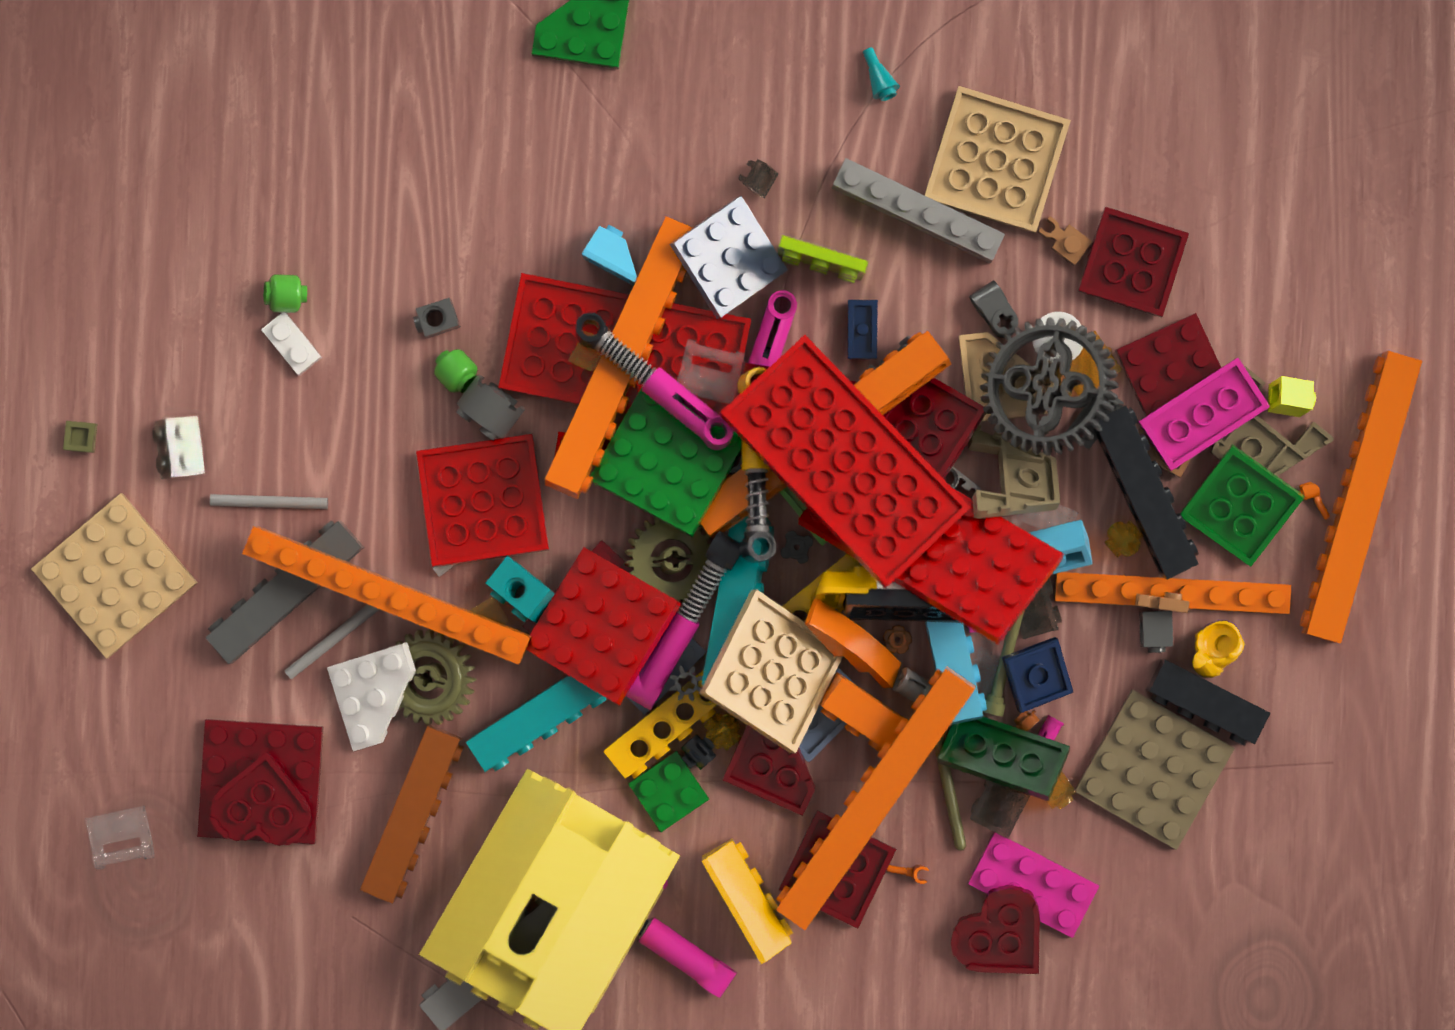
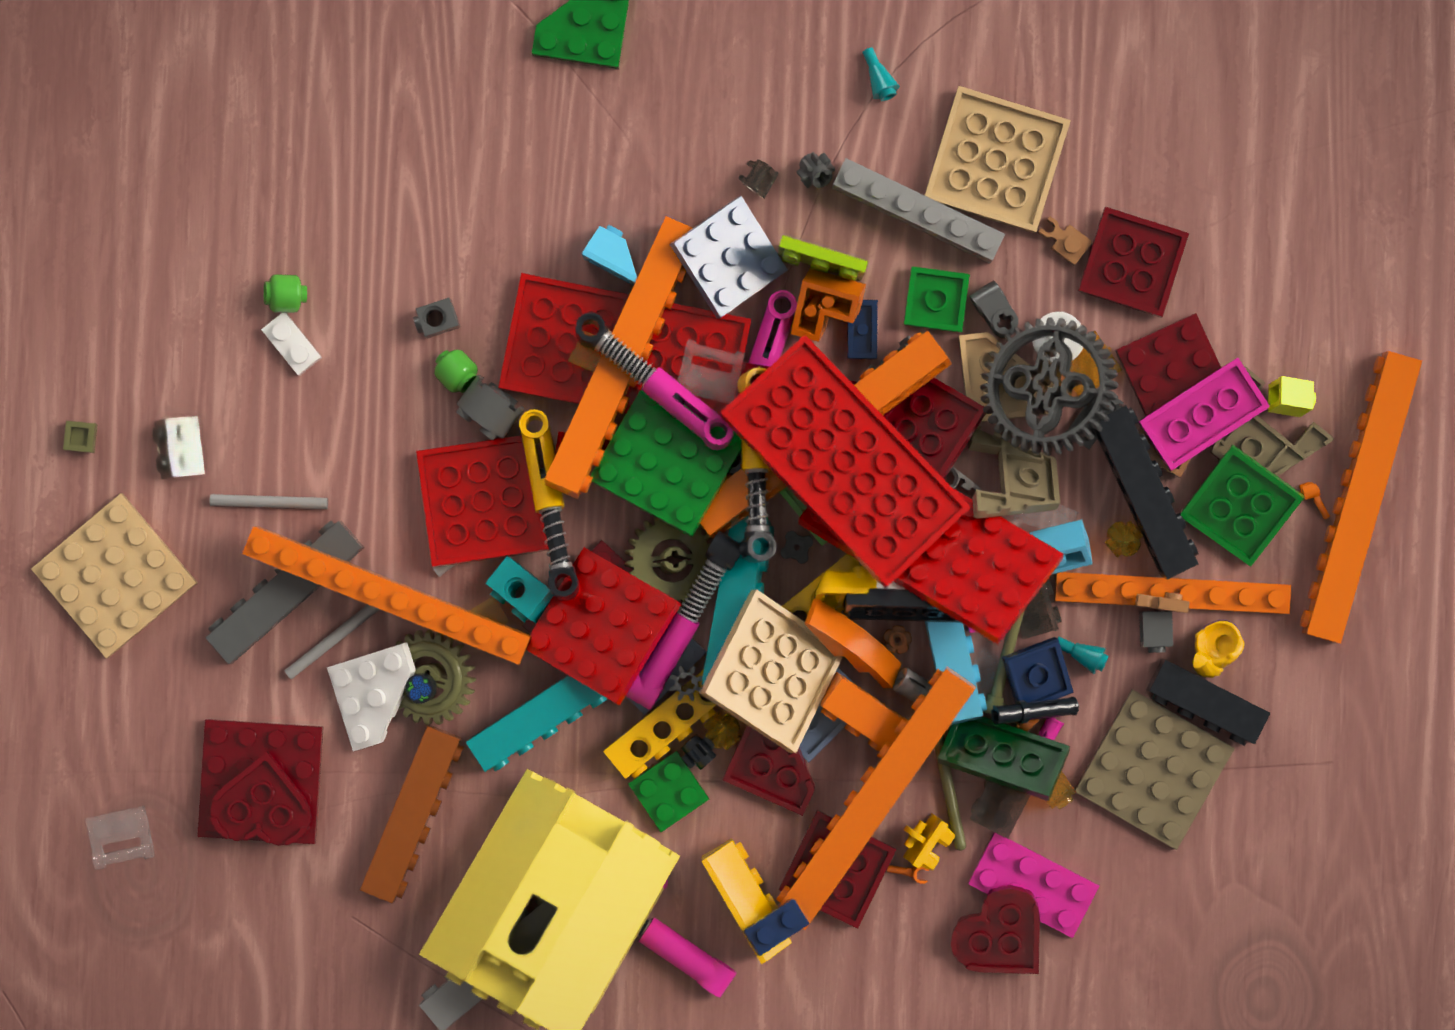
(421, 688): none -> tile
(548, 503): none -> piece
(776, 927): none -> dark blue plate
(815, 170): none -> dark grey gear
(825, 297): none -> orange brick
(924, 838): none -> yellow hips
(936, 299): none -> green plate
(1023, 712): none -> black pin
(1087, 655): none -> teal cone

